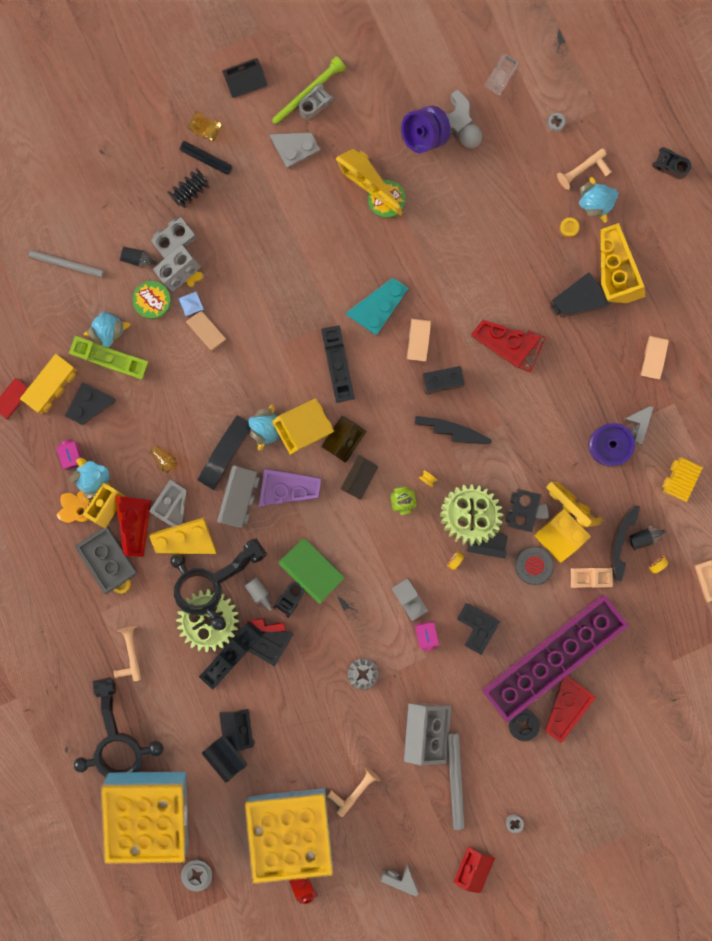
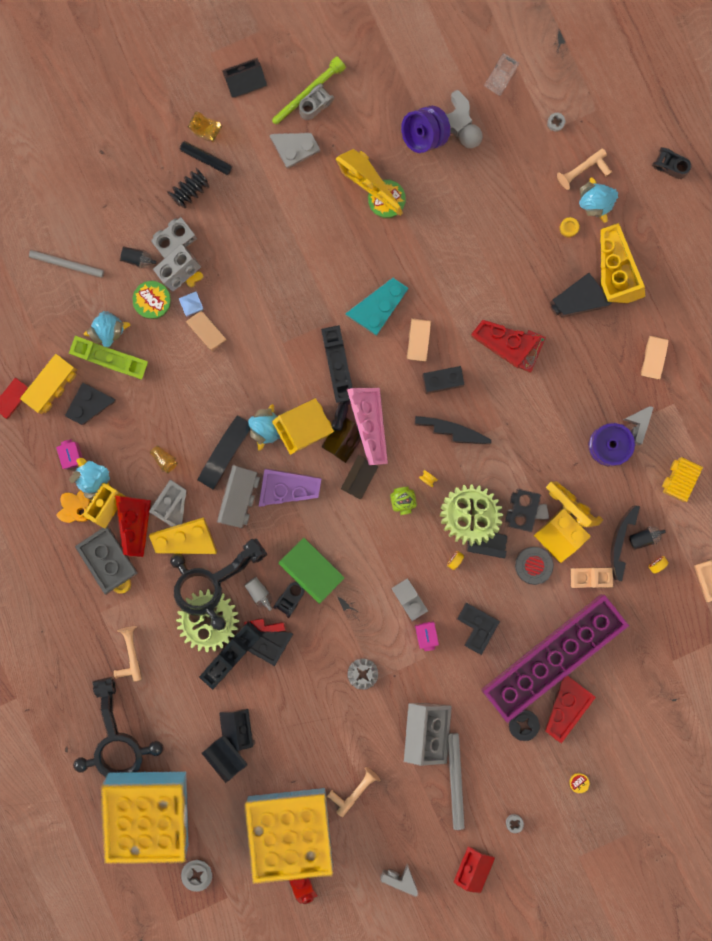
(340, 415): none -> black axle
(369, 419): none -> bright pink wing
(579, 783): none -> tile

